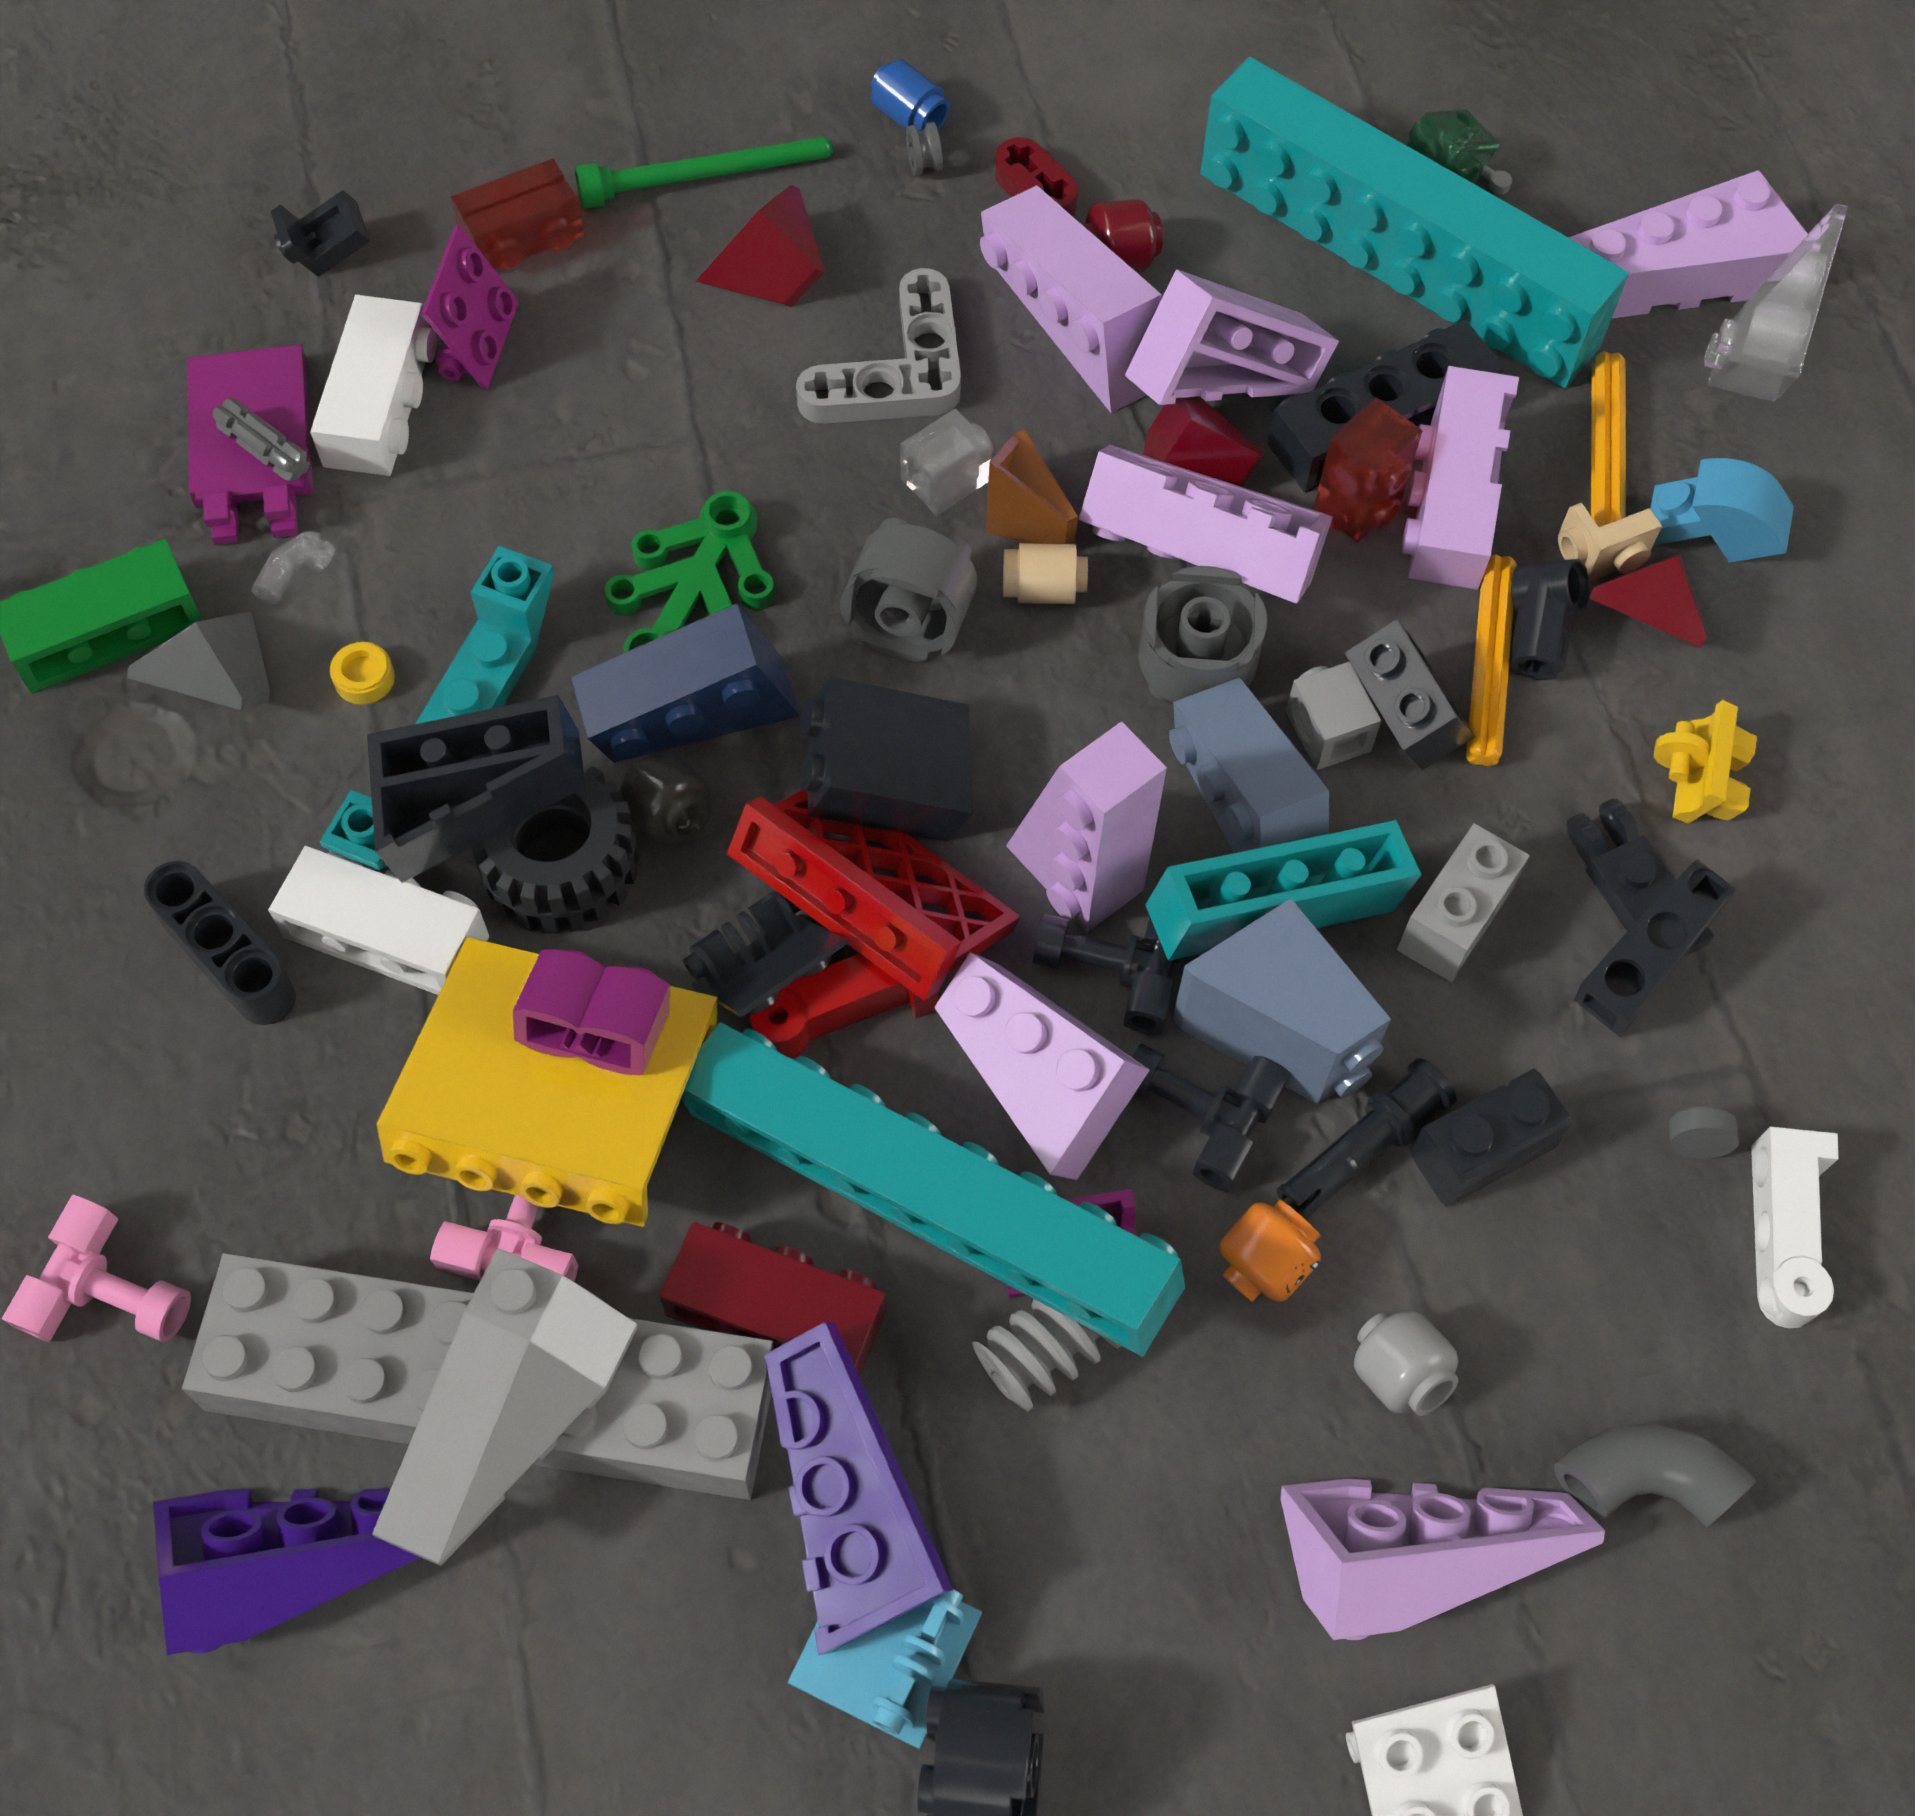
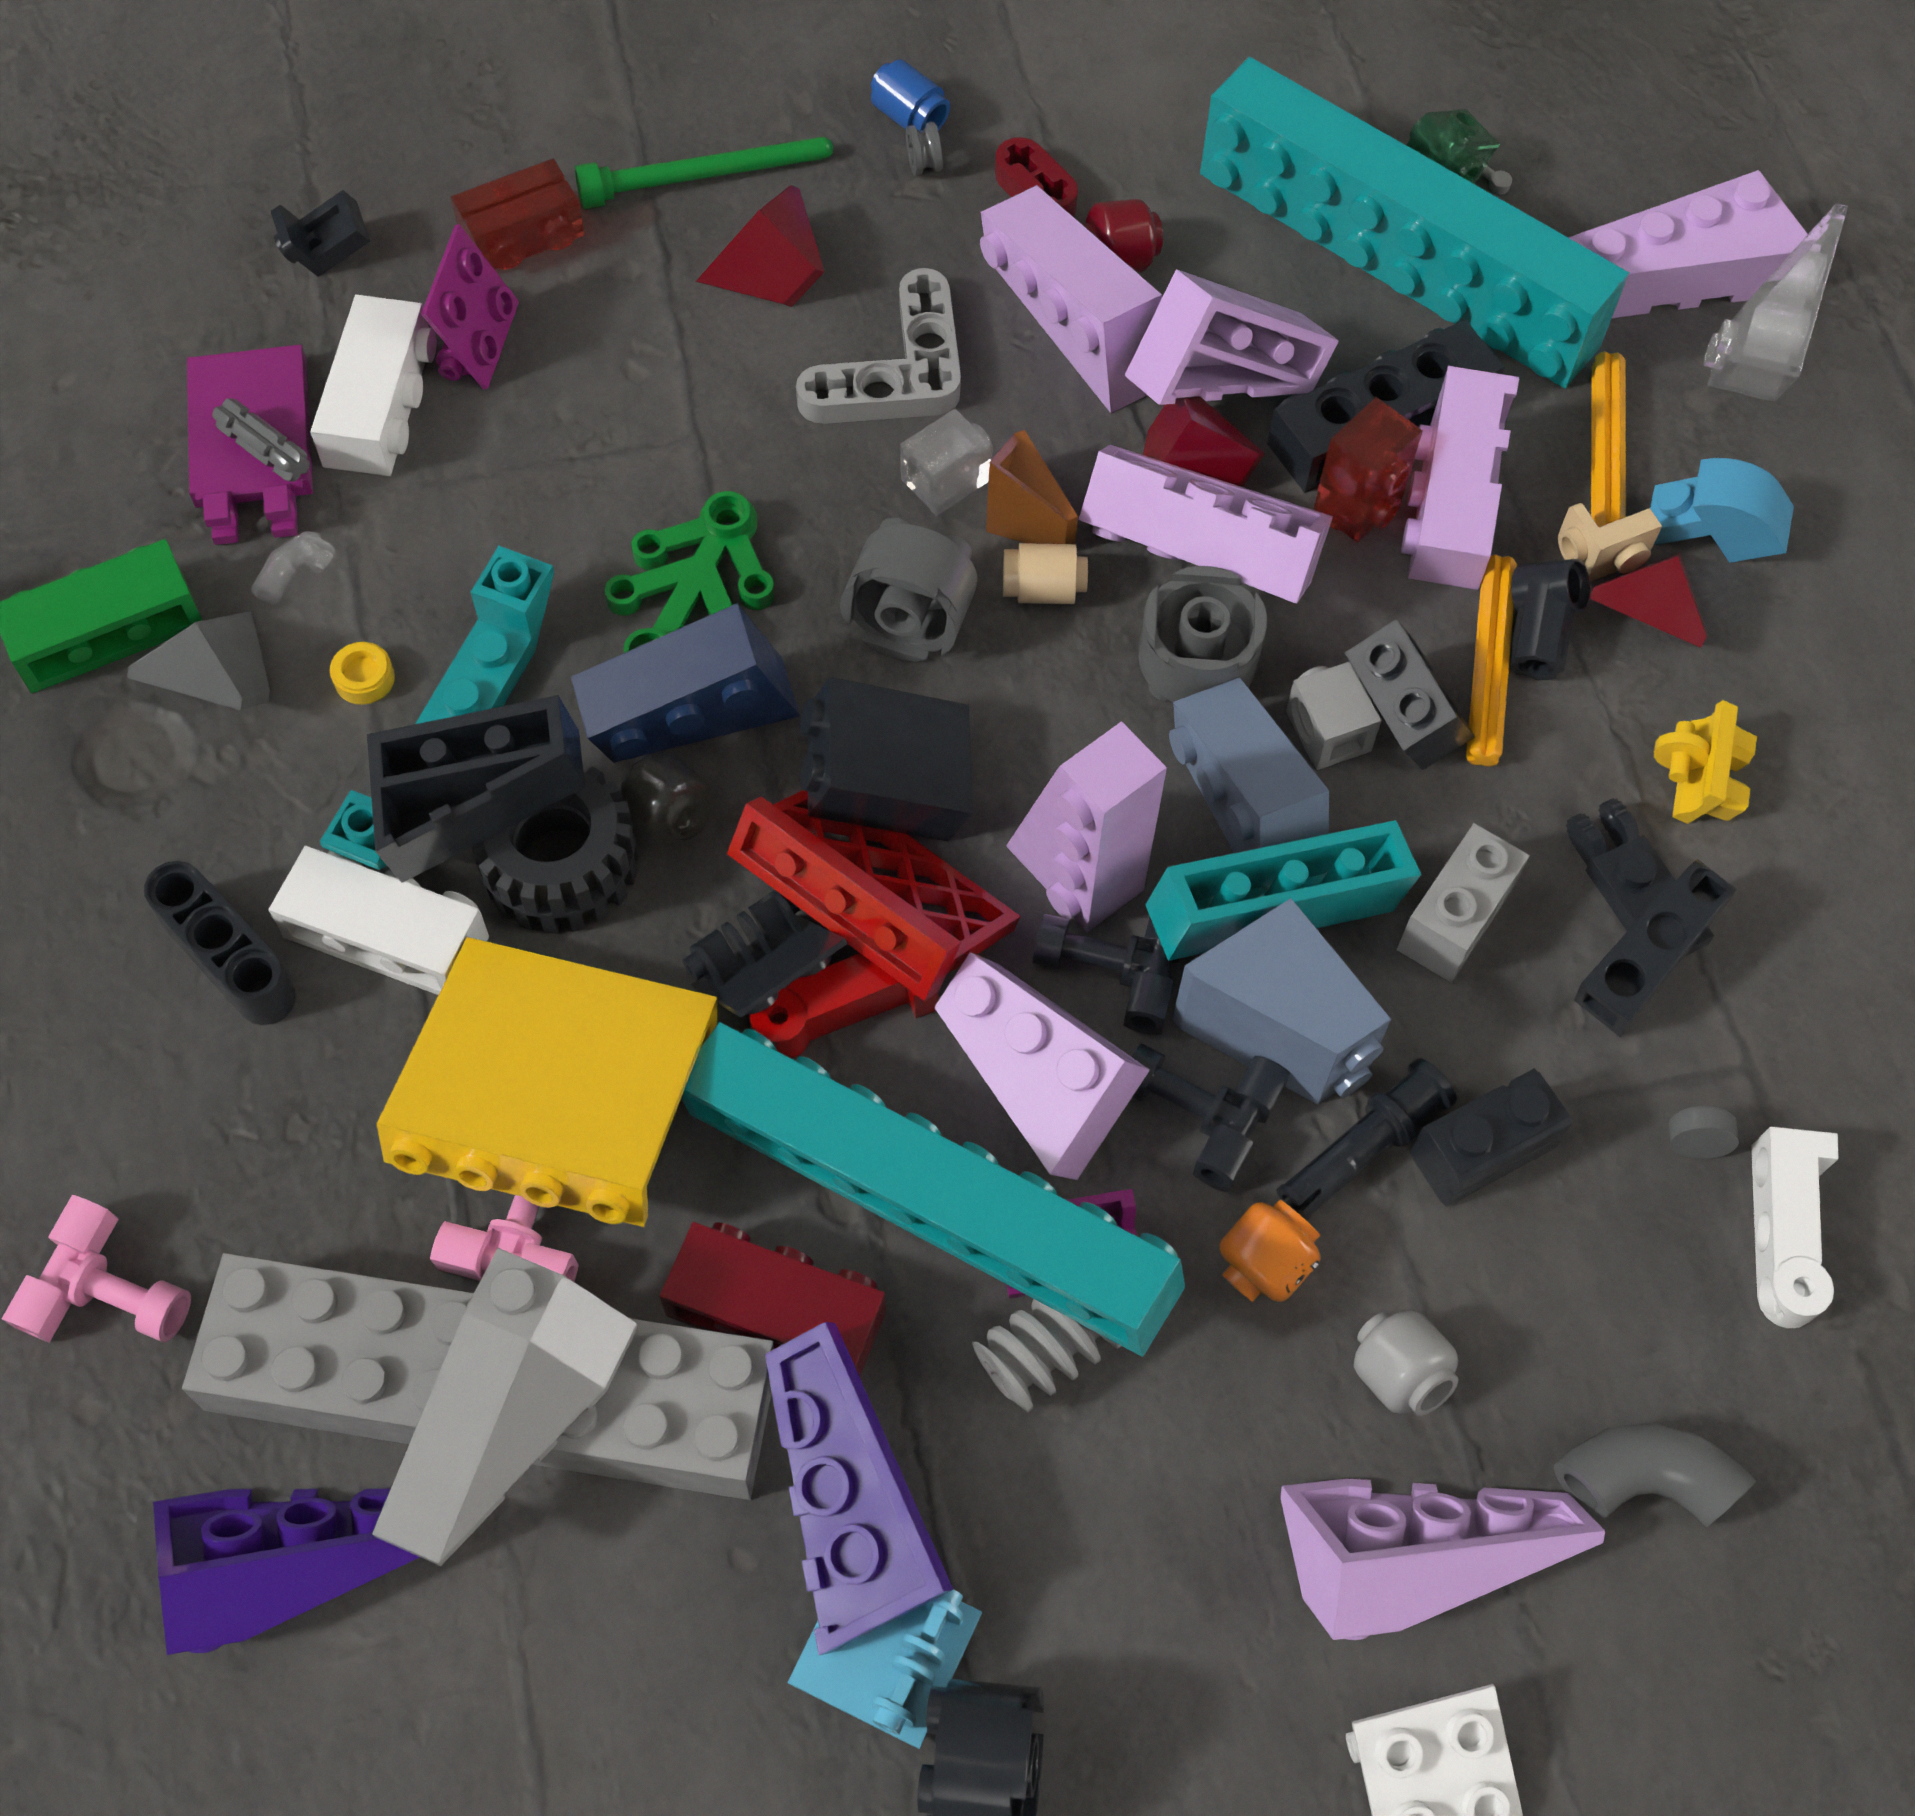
(591, 1011): magenta brick -> none

